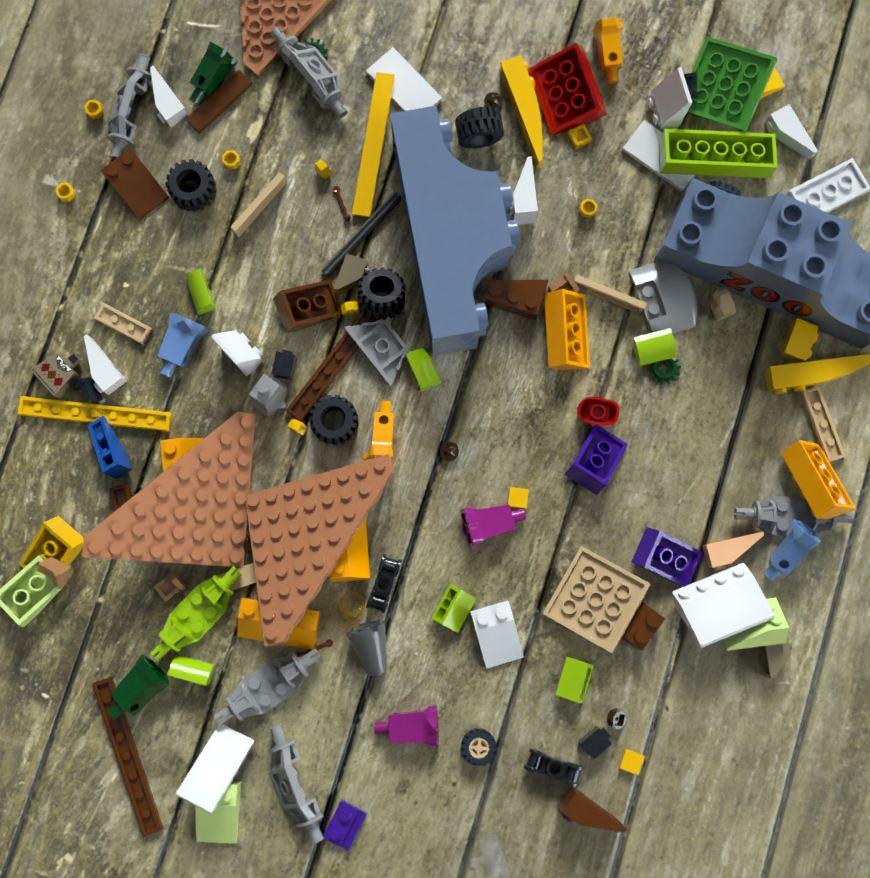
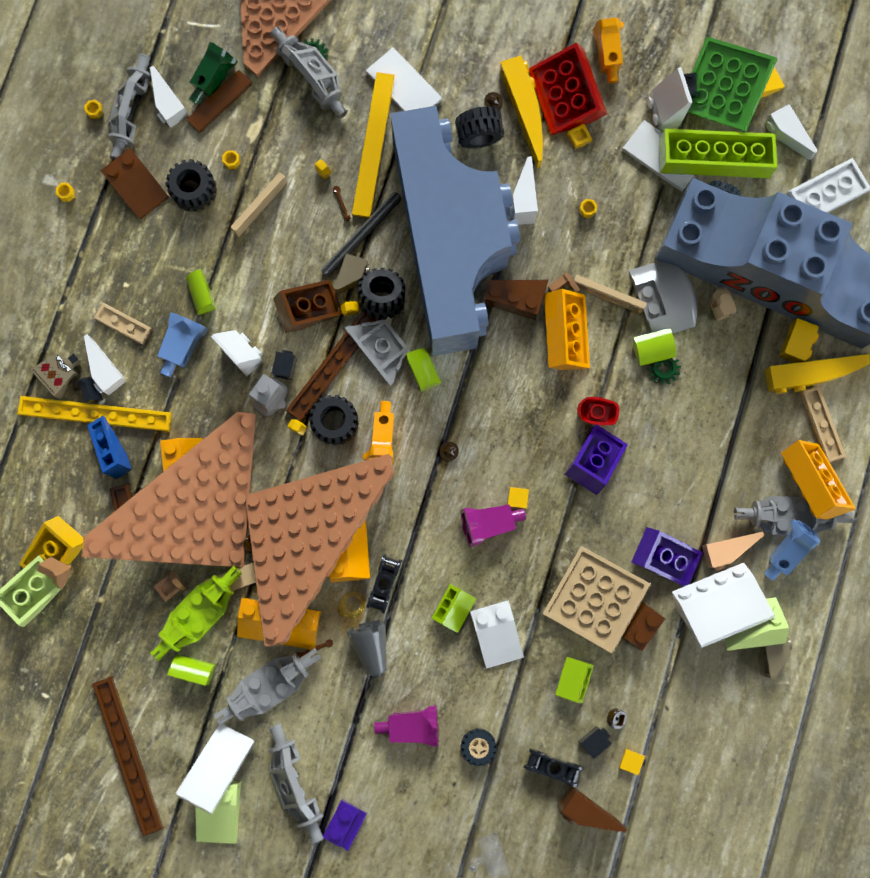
(138, 687): dark green piece -> none

